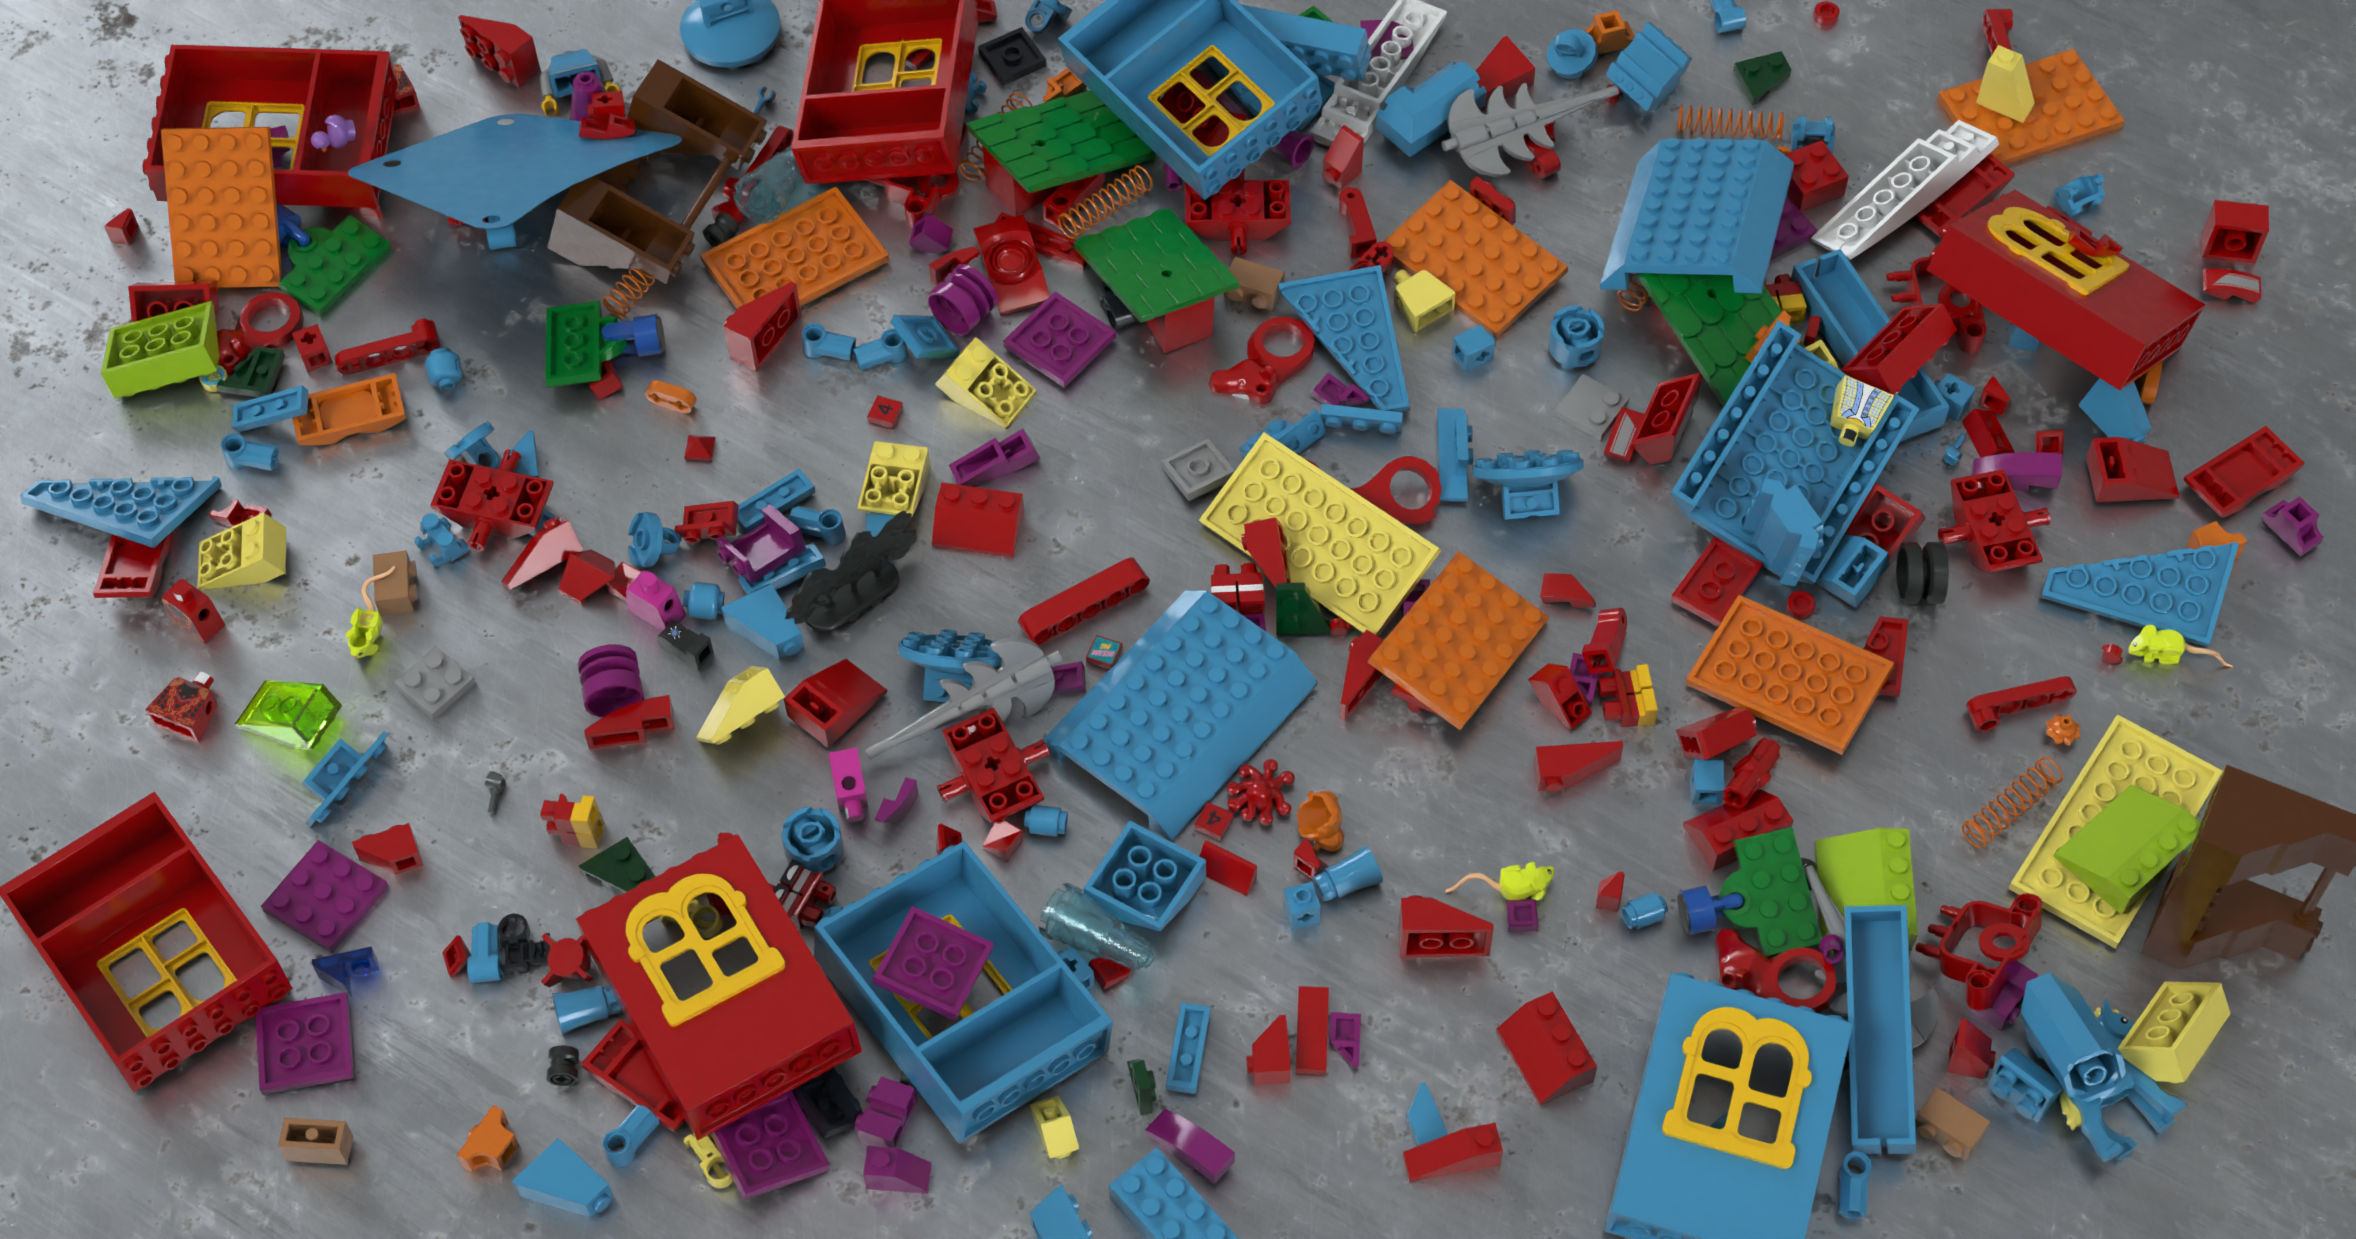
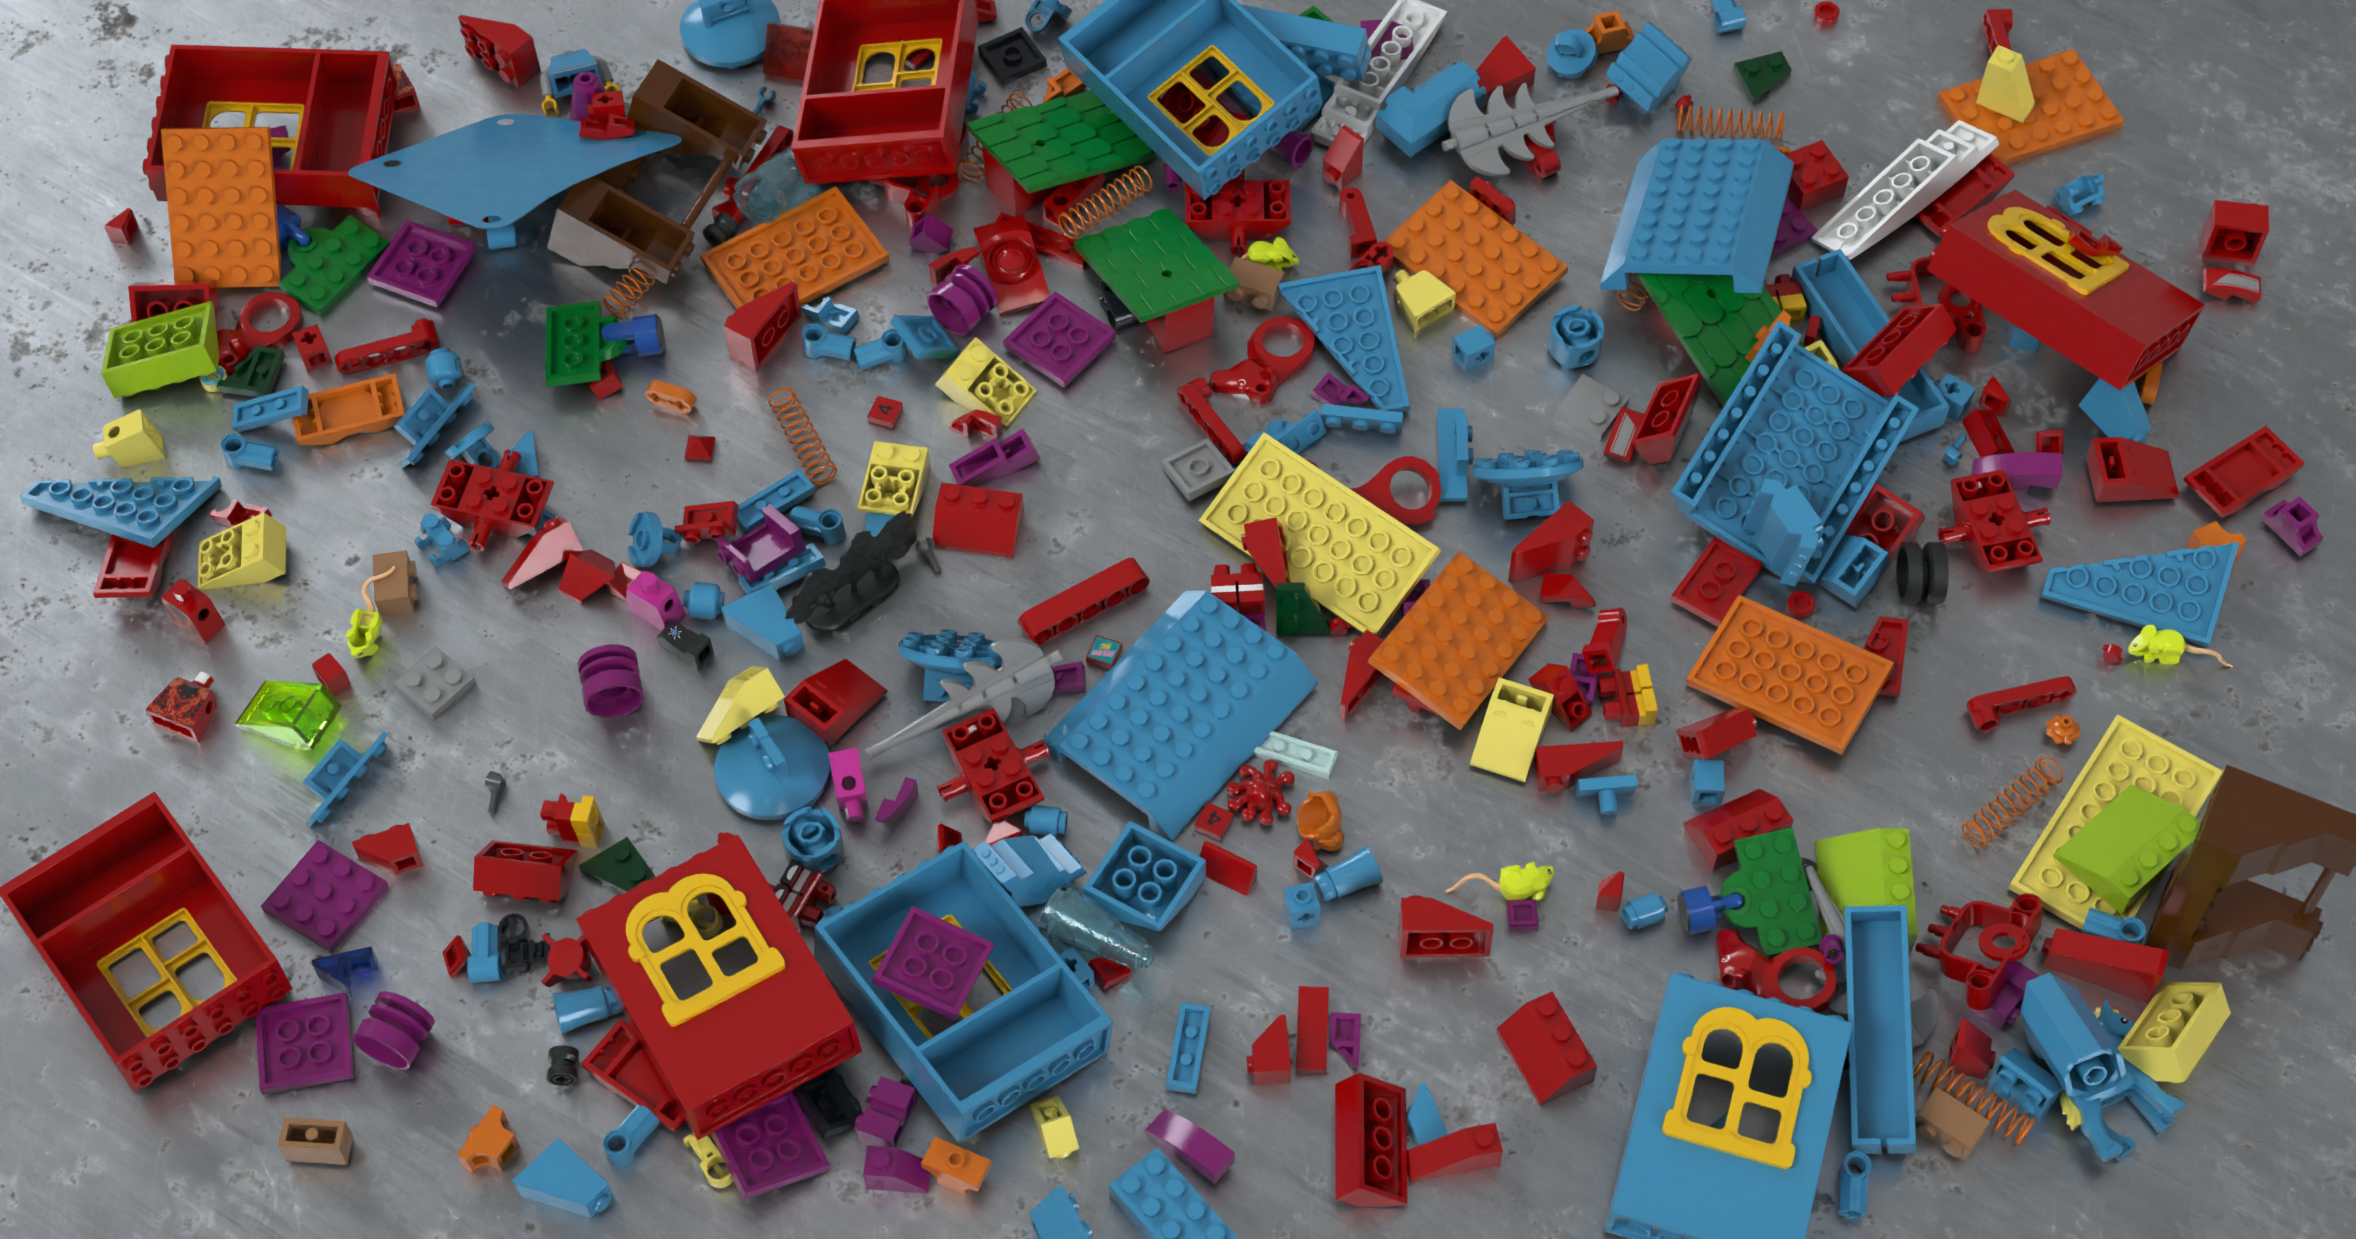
(131, 441): none -> light yellow torso
(331, 674): none -> red slope
(339, 133): medium lavender animal -> none
(394, 1030): none -> magenta wheel
(422, 263): none -> magenta plate
(426, 417): none -> dark azure bracket
(524, 871): none -> red slope
(631, 723): red slope -> none
(772, 768): none -> dark azure bracket
(787, 50): none -> clear red bracket
(794, 396): none -> orange piece
(833, 316): none -> dark azure slope
(929, 553): none -> dark grey hand
(955, 1166): none -> orange brick
(980, 421): none -> red slope
(1030, 866): none -> dark azure slope
(1143, 1085): dark green wing -> none
(1193, 398): none -> red beam
(1272, 255): none -> neon yellow animal
(1298, 754): none -> light aqua tile
(1370, 1142): none -> red slope
(1512, 729): none -> light yellow slope
(1553, 545): none -> red slope
(1606, 789): none -> dark azure tile
(1685, 101): none -> red piece
(1751, 773): red piece -> none
(1801, 128): dark azure piece -> none
(1857, 409): torso -> none
(2022, 1133): none -> orange piece
(2106, 962): none -> red slope
(2113, 927): none -> dark azure piece

